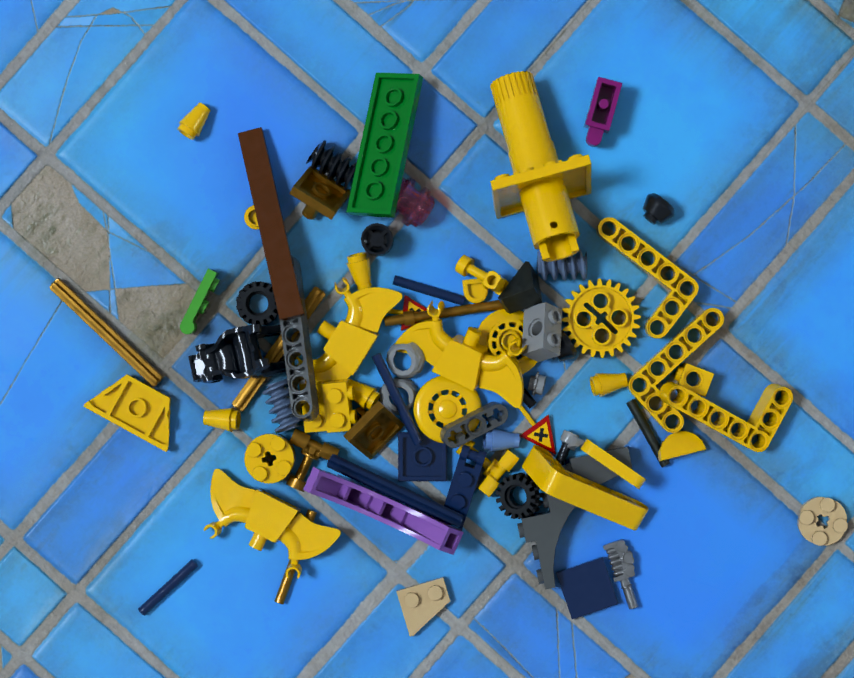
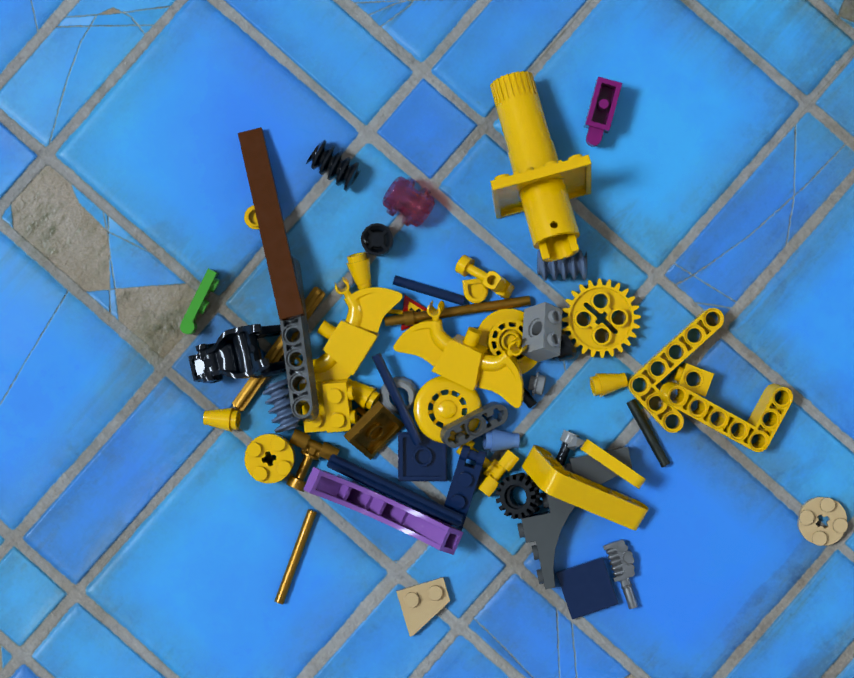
(106, 332): pearl gold axle -> none
(135, 409): yellow wing -> none
(168, 587): dark blue bar -> none
(194, 121): yellow cone -> none
(243, 303): black tyre -> none
(268, 519): yellow torso -> none
(319, 194): pearl gold tile -> none
(385, 145): green plate -> none
(417, 360): light grey piece -> none
(522, 290): pearl dark grey slope -> none
(540, 432): piece -> none
(654, 271): yellow beam -> none
(657, 209): black cone -> none
(680, 444): yellow tile -> none

